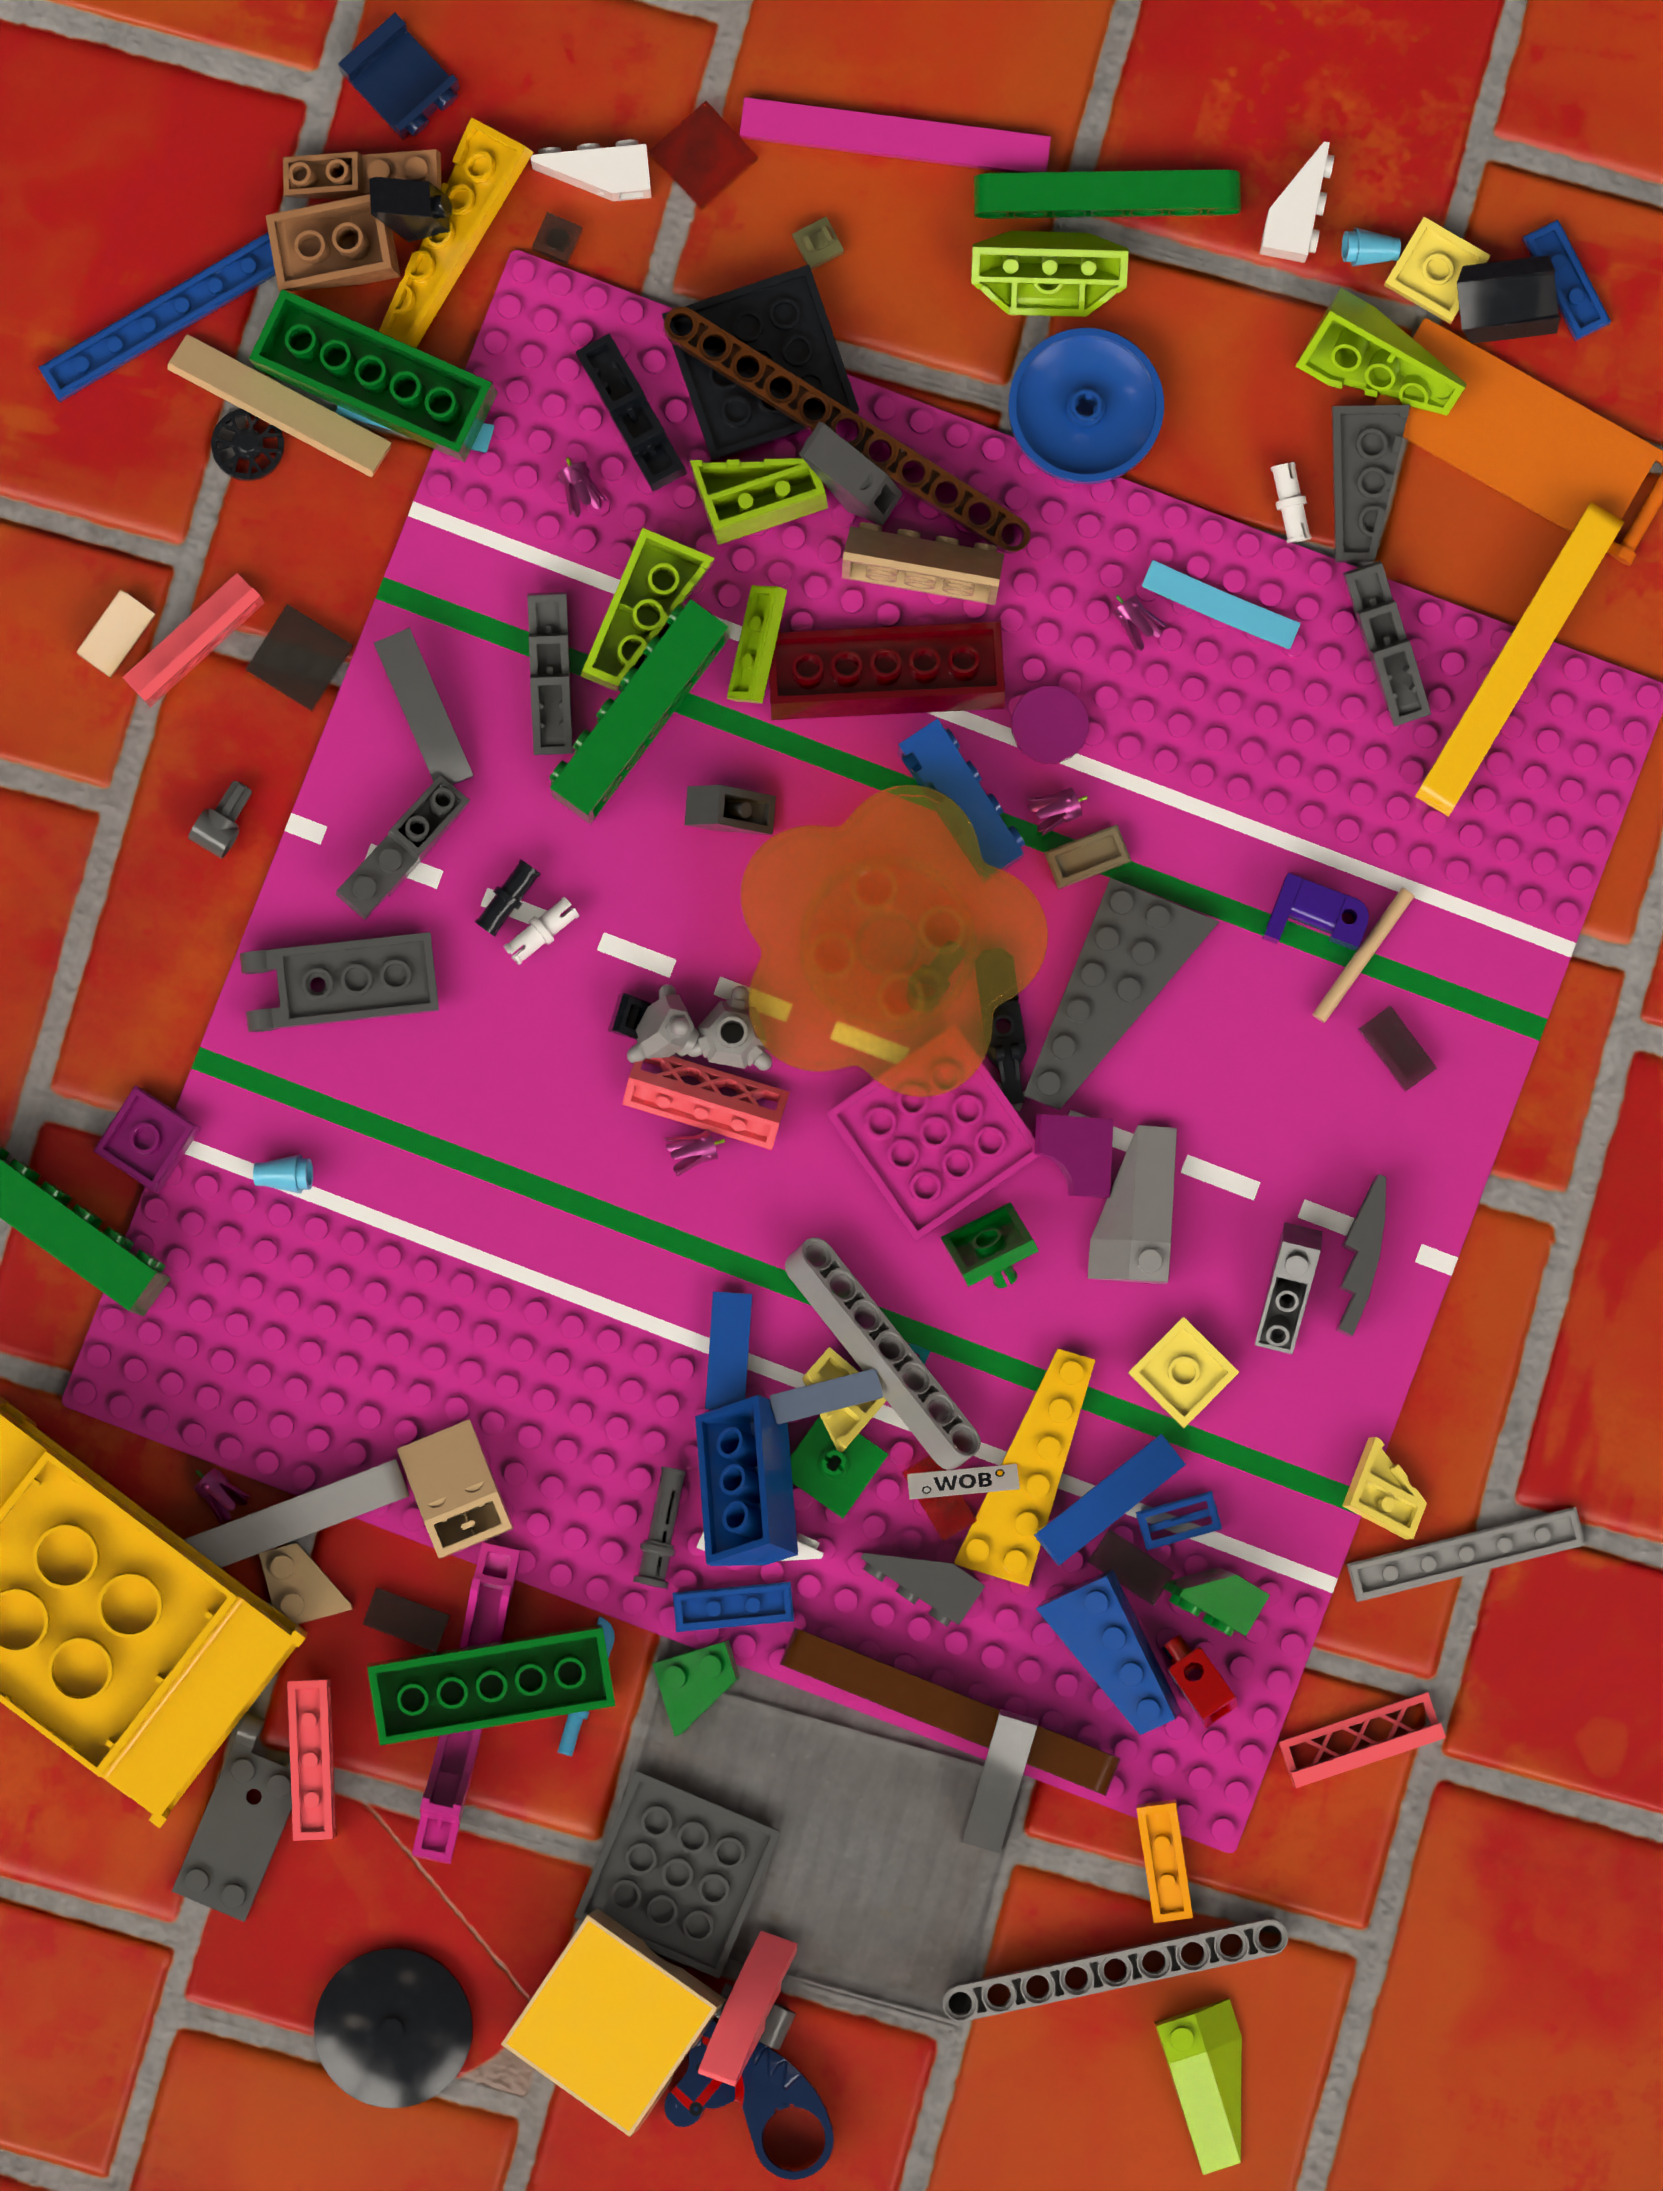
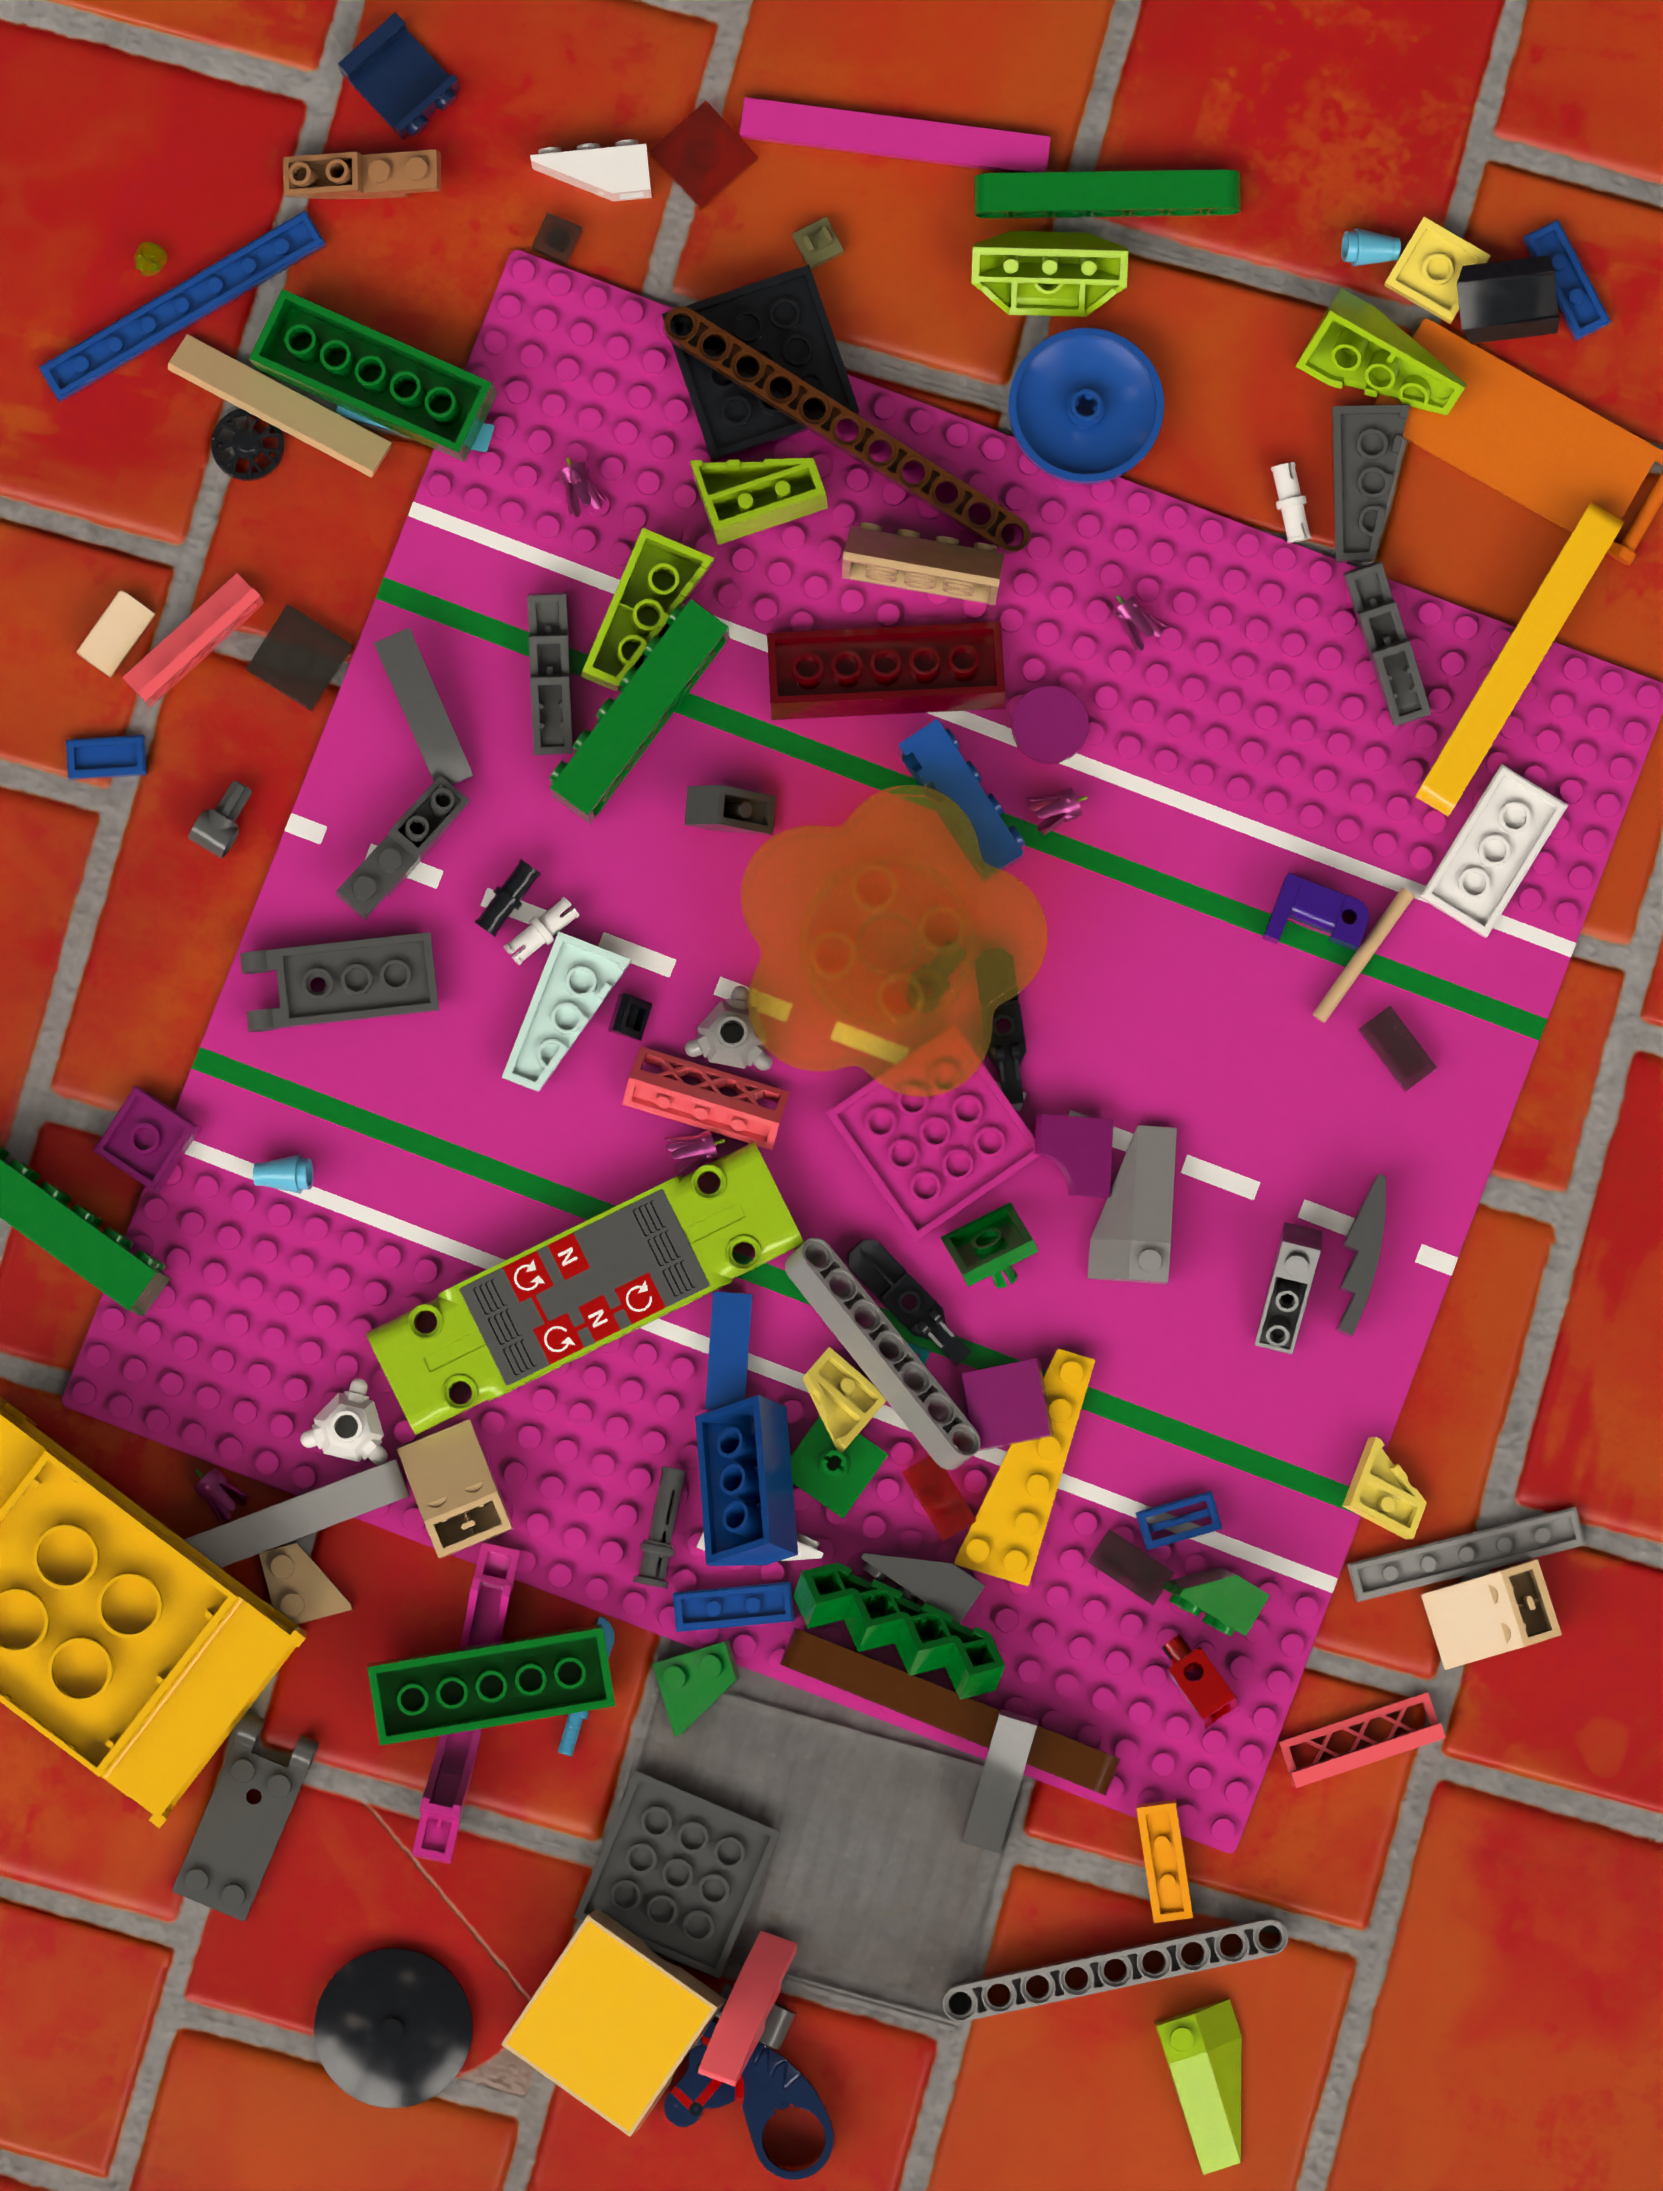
(106, 757): none -> blue tile
(142, 258): none -> clear neon green hinge
(311, 1759): coral fence -> none
(331, 246): medium nougat slope -> none
(348, 1427): none -> white rock
(406, 1619): clear smoke tile -> none
(410, 207): black slope -> none
(479, 184): yellow wing -> none
(565, 1000): none -> light aqua wing
(584, 1288): none -> panel
(631, 412): black slope -> none
(664, 1029): light grey rock -> none
(757, 644): lime tile -> none
(826, 1396): sand blue sticker -> none
(850, 475): dark grey slope -> none
(882, 1617): none -> green brick
(891, 1284): none -> black piece
(963, 1481): white sticker -> none
(1008, 1403): none -> magenta tile
(1087, 857): dark tan tile -> none
(1109, 1499): blue slope -> none
(1112, 1647): blue wedge -> none
(1122, 967): dark grey wing -> none
(1183, 1372): light yellow plate -> none
(1220, 605): medium azure sticker -> none
(1291, 218): white slope -> none
(1491, 1614): none -> tan slope
(1493, 851): none -> white tile

